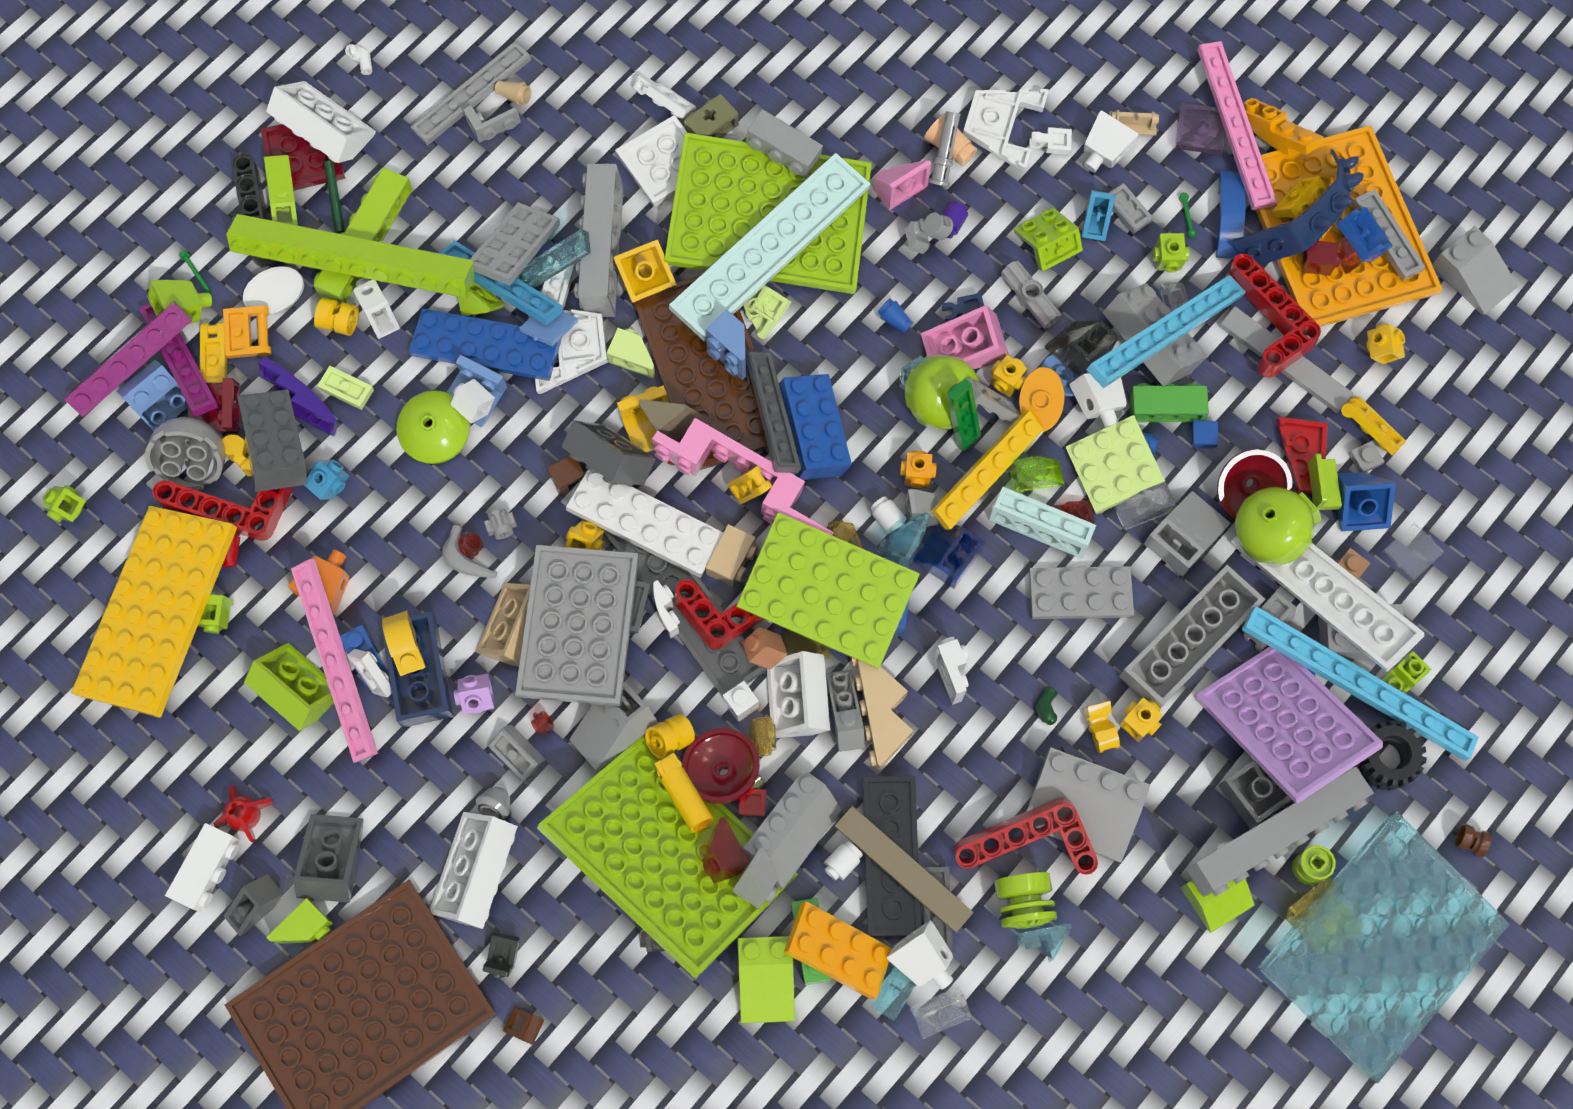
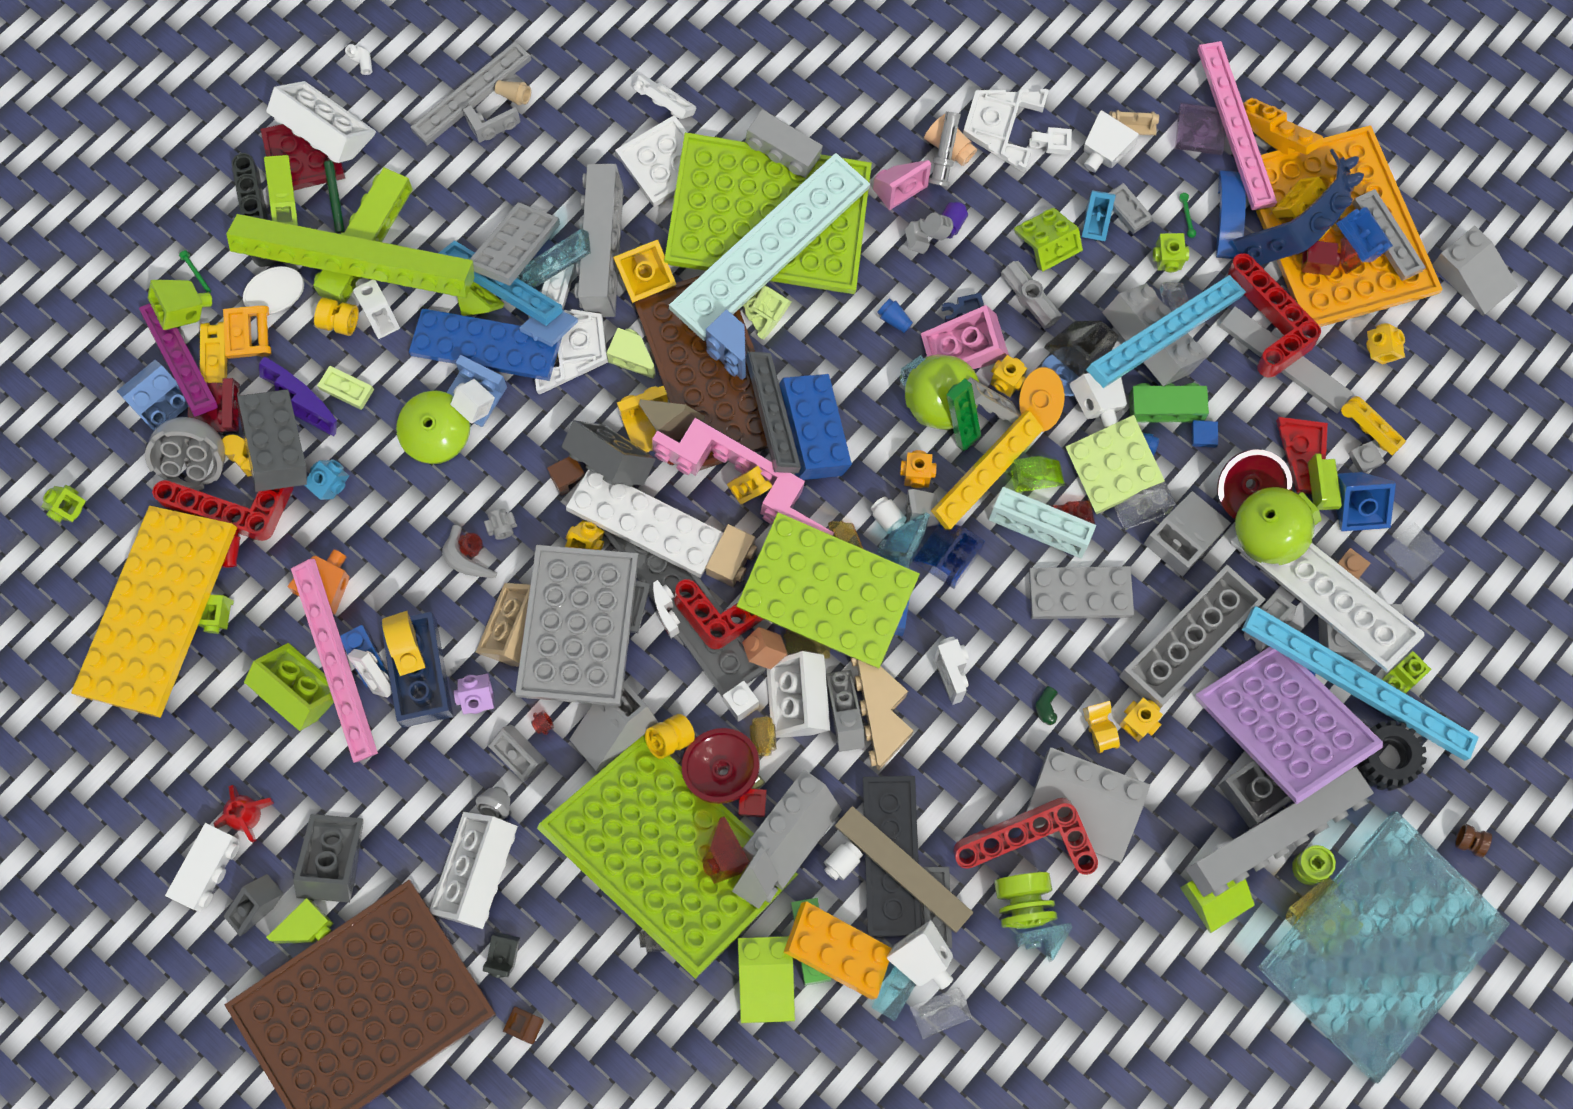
(128, 359): magenta plate -> none
(683, 793): yellow piece -> none
(712, 119): olive brick -> none

